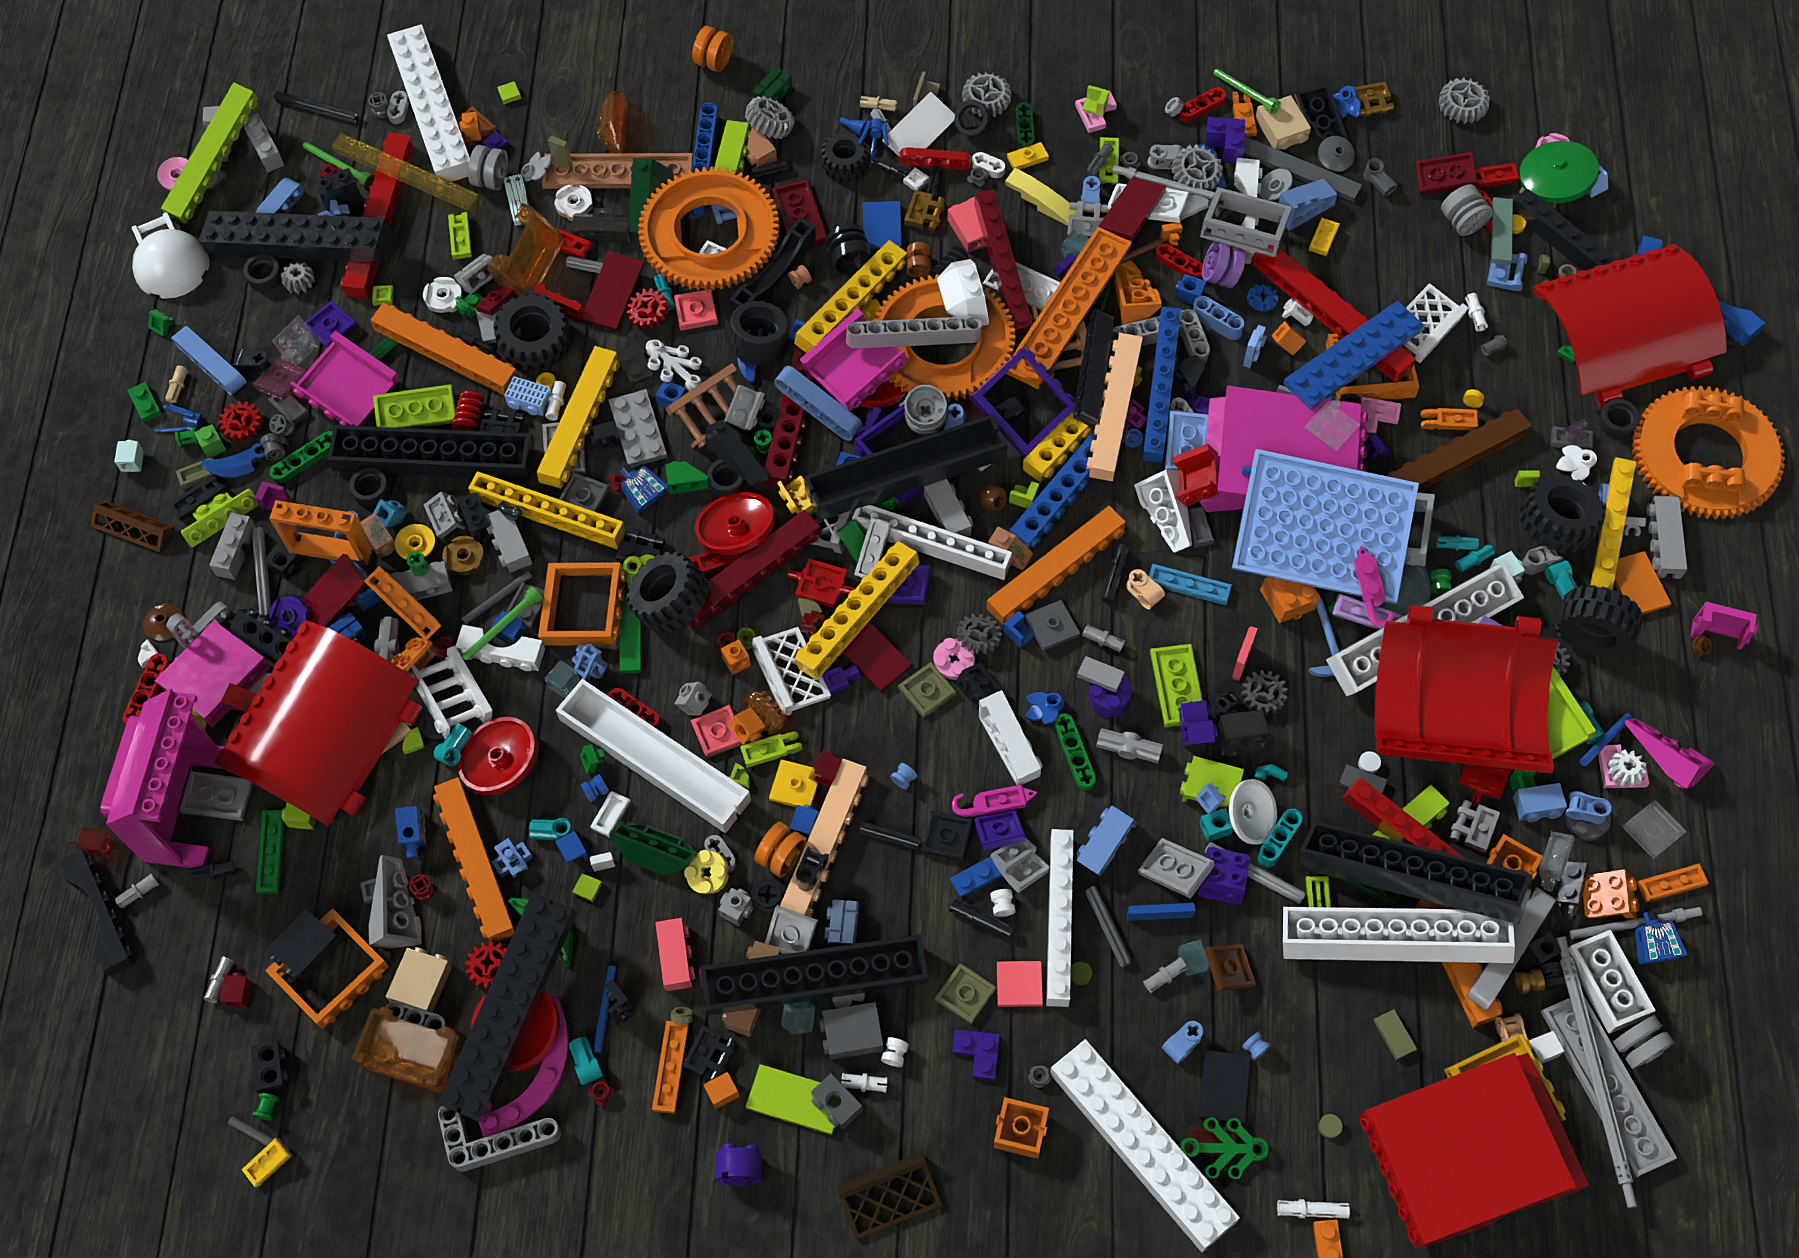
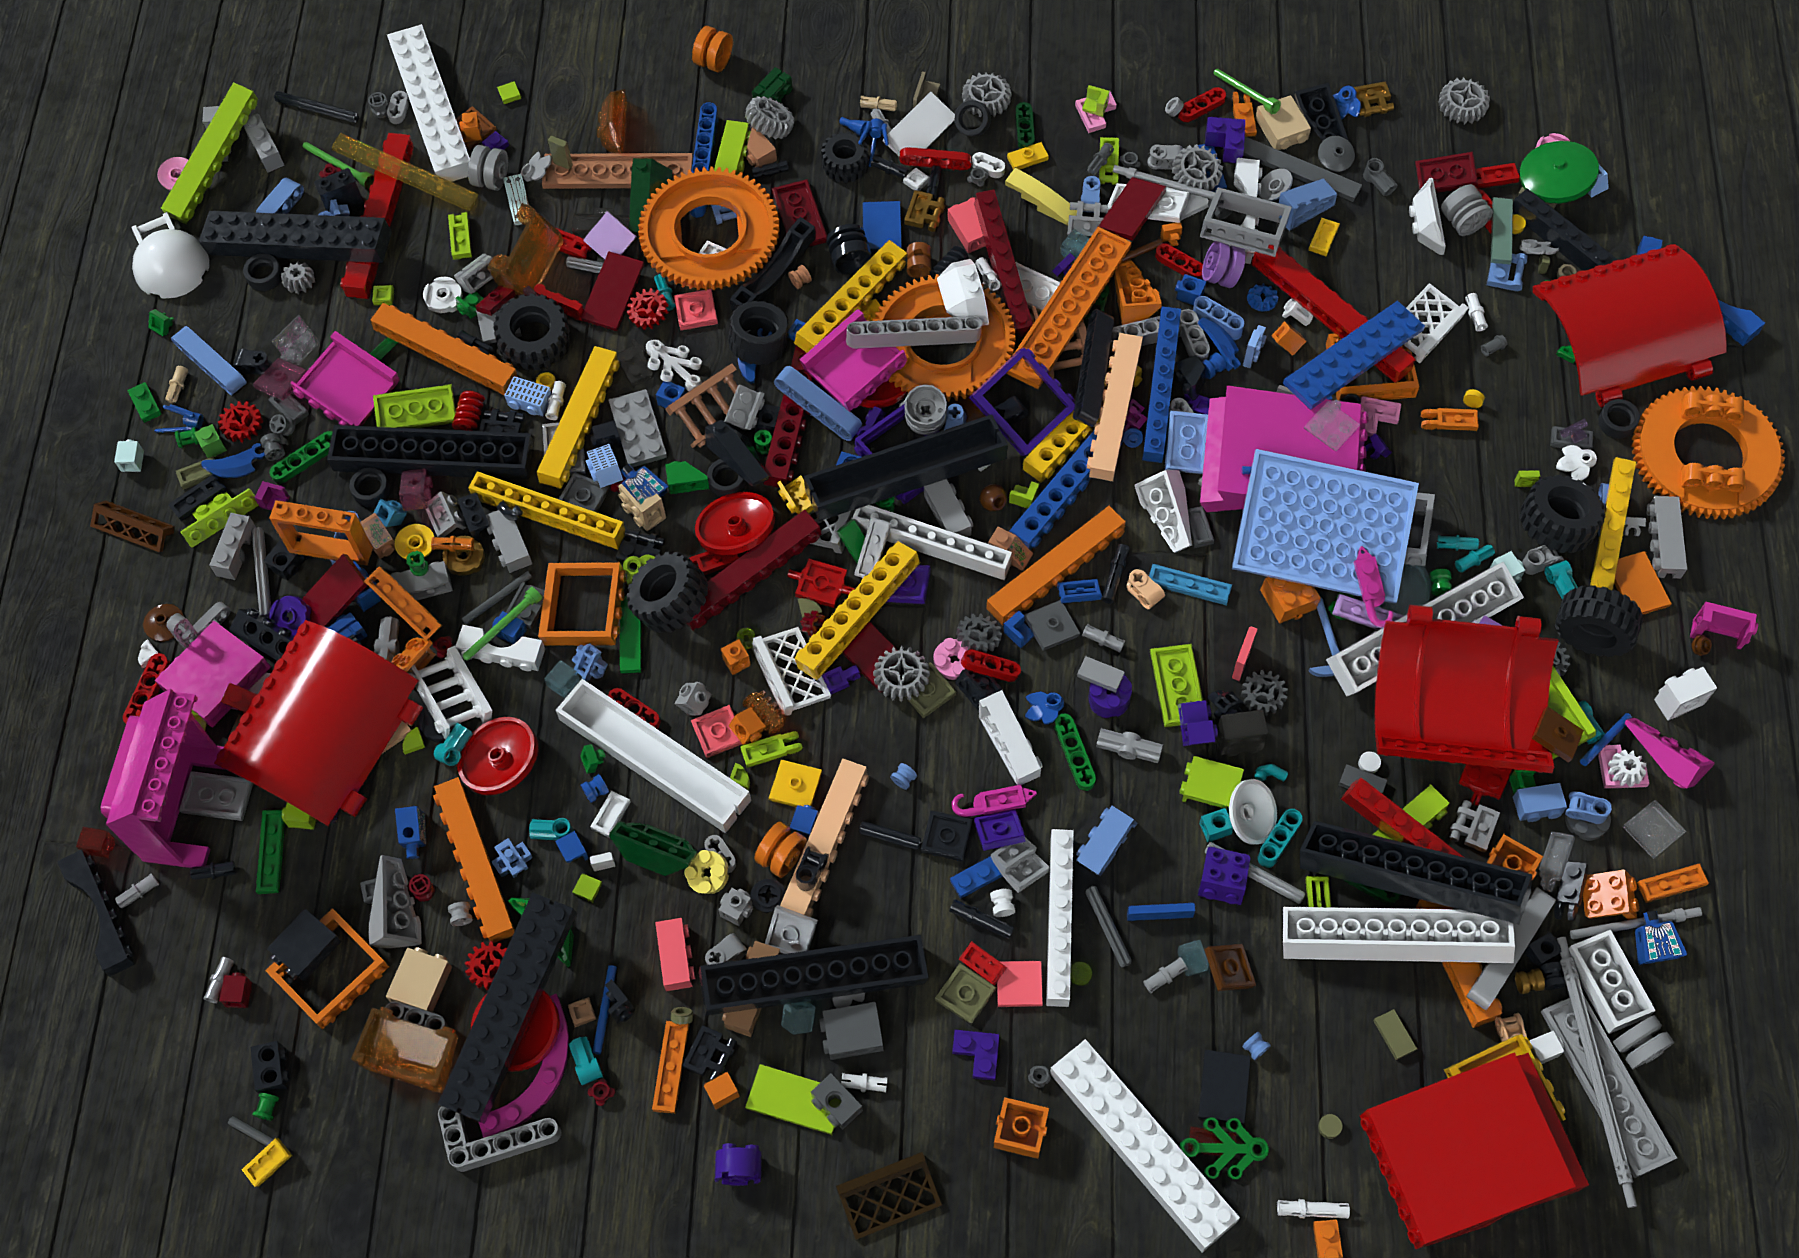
(328, 320): dark purple plate -> none
(415, 489): none -> clear pink brick
(439, 543): none -> orange pin
(460, 913): none -> light grey wheel
(575, 193): white plate -> none
(582, 1012): none -> medium nougat tile
(603, 466): none -> light blue brick
(610, 236): none -> lavender tile
(648, 513): none -> tan bracket
(725, 637): dark red plate -> none
(726, 951): none -> light grey piece
(825, 768): dark red brick -> none
(843, 923): sand blue brick -> none
(894, 1052): white wheel -> none
(901, 690): none -> light grey gear
(975, 666): none -> red beam
(983, 963): none -> red plate
(988, 275): none -> white pin
(1080, 593): none -> blue tile
(1176, 867): light grey tile -> none
(1181, 1044): medium blue piece -> none
(1197, 474): red panel -> none
(1210, 798): medium blue tile -> none
(1213, 365): none -> blue wheel
(1222, 341): none -> blue piece
(1427, 218): none -> white wedge
(1465, 450): reddish brown brick -> none
(1534, 247): none -> light grey plate
(1558, 734): none -> reddish brown plate
(1685, 693): none -> white brick

